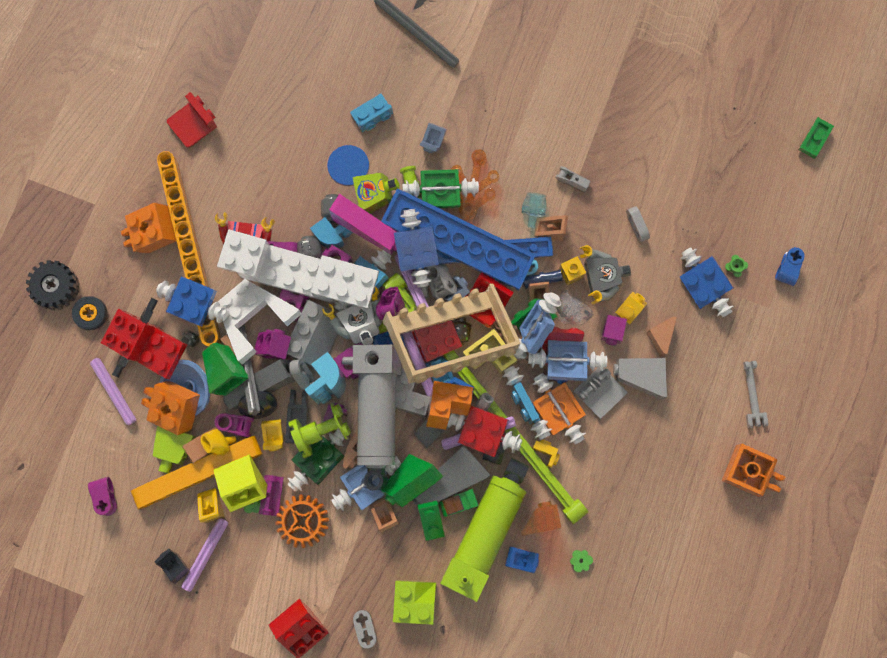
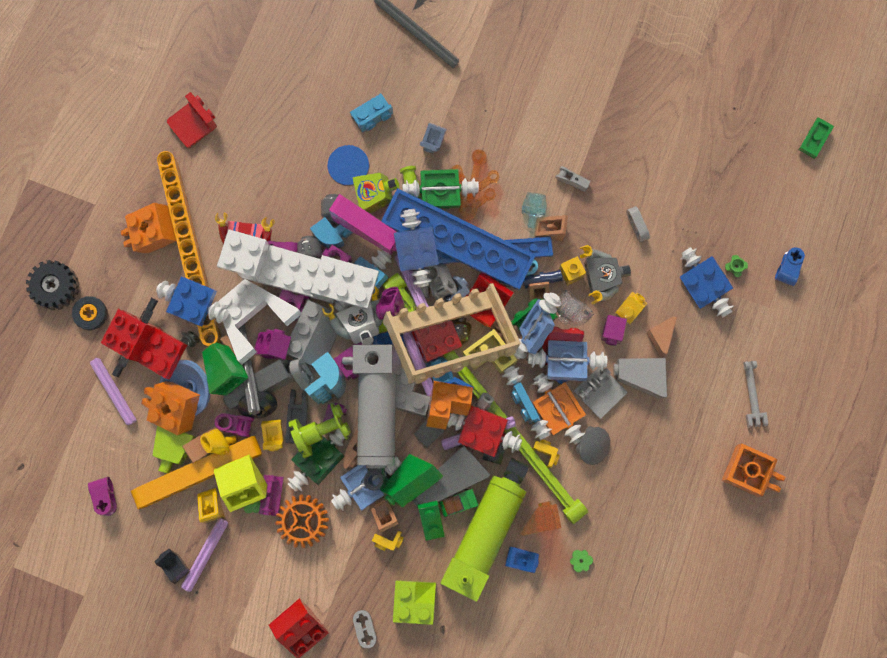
(383, 543): none -> yellow bracket
(594, 445): none -> dark grey dish

